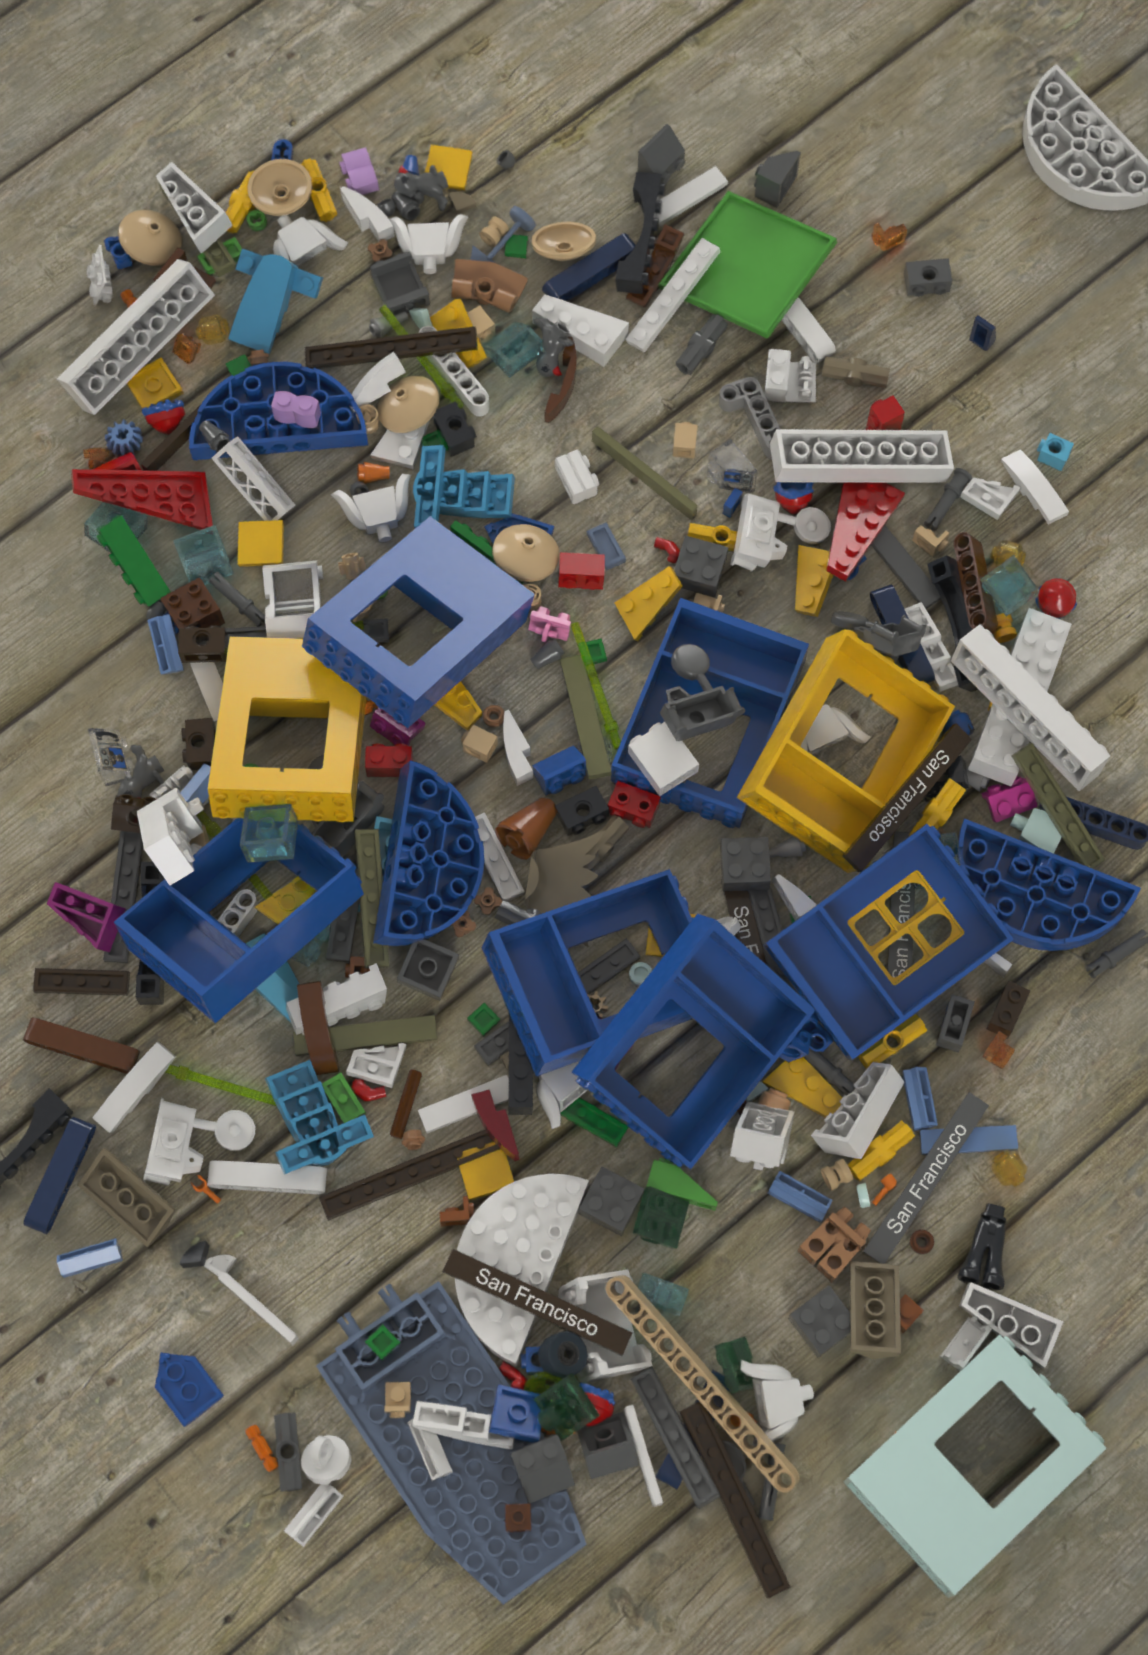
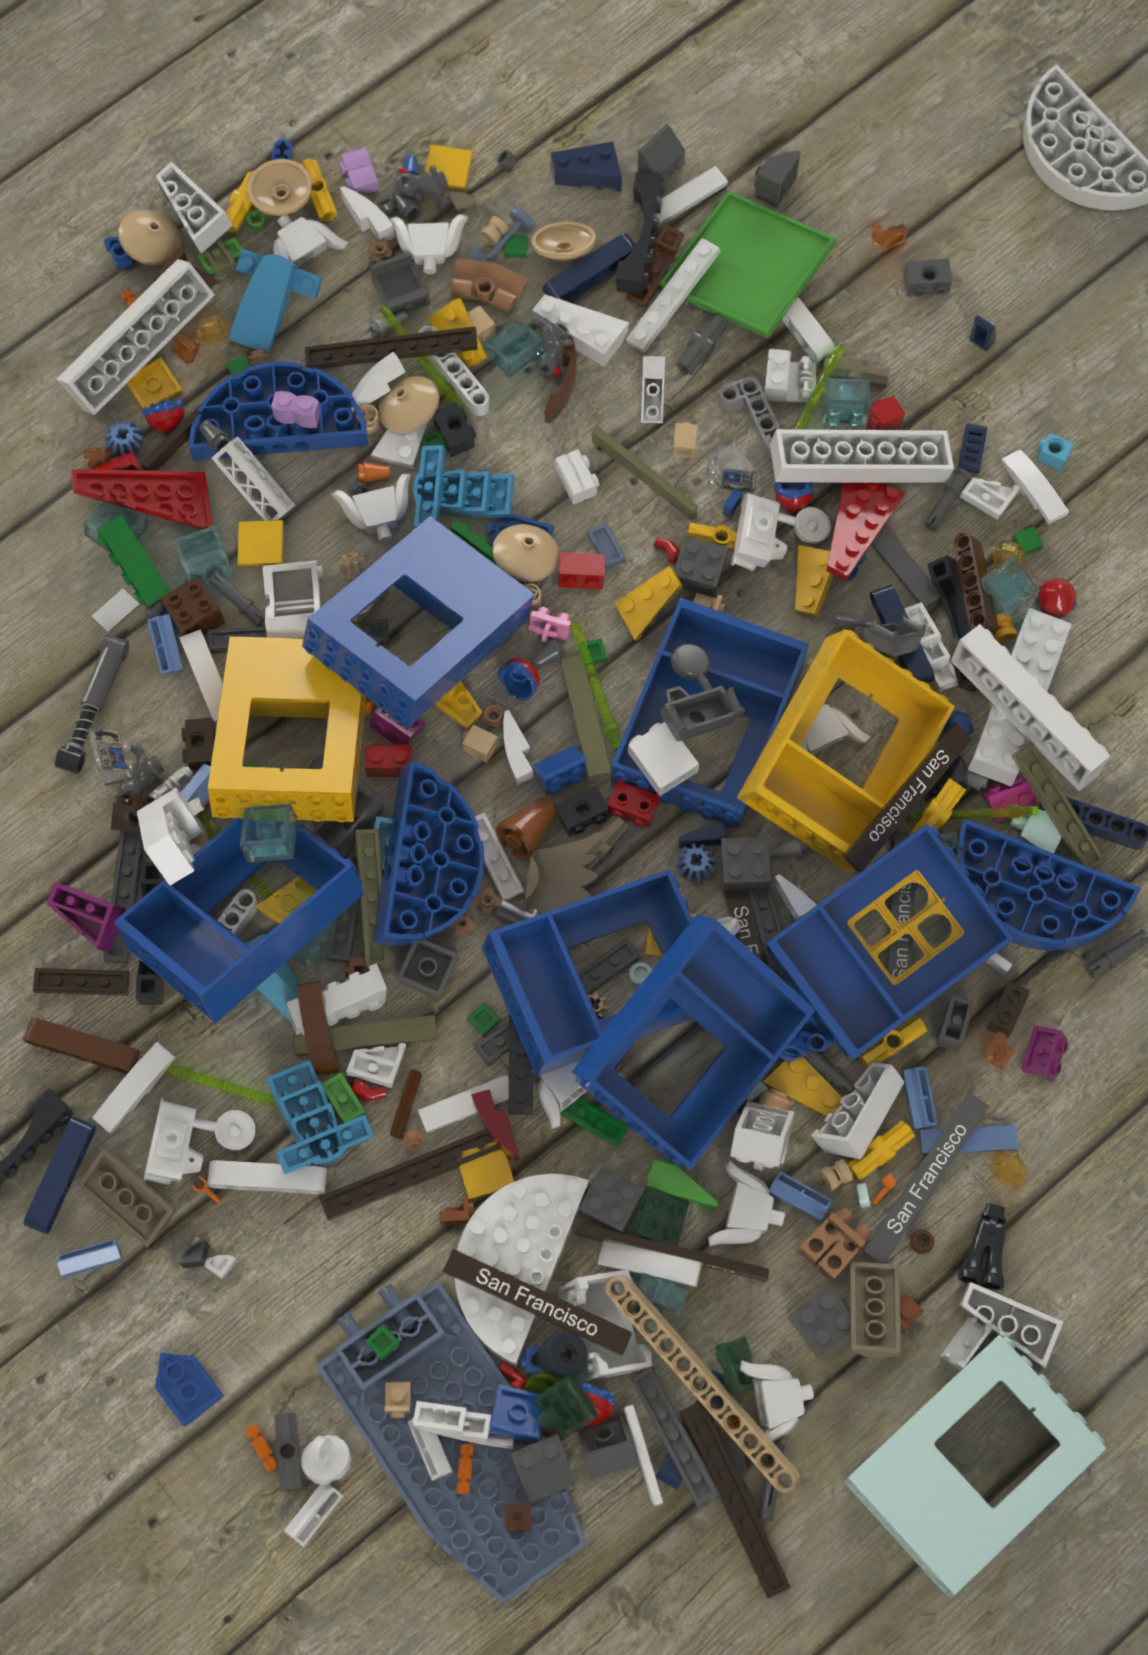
(100, 278): white hinge -> none
(112, 653): none -> piece
(115, 610): none -> white sticker
(213, 651): dark brown brick -> none
(258, 1308): white tile -> none
(420, 317): light aqua tile -> none
(464, 1469): none -> orange axle
(519, 678): none -> blue hair
(587, 166): none -> dark blue wedge
(652, 389): none -> white slope
(658, 1264): none -> white slope
(705, 859): none -> medium blue gear
(707, 1260): none -> dark brown tile
(708, 835): none -> dark blue slope
(748, 1211): none -> white torso
(819, 387): none -> clear neon green bar
(845, 401): none -> clear light blue brick
(929, 542): tan bracket -> none
(975, 434): none -> dark blue slope
(1013, 812): none -> clear neon green bar
(1029, 540): none -> green tile
(1045, 1052): none -> magenta bracket

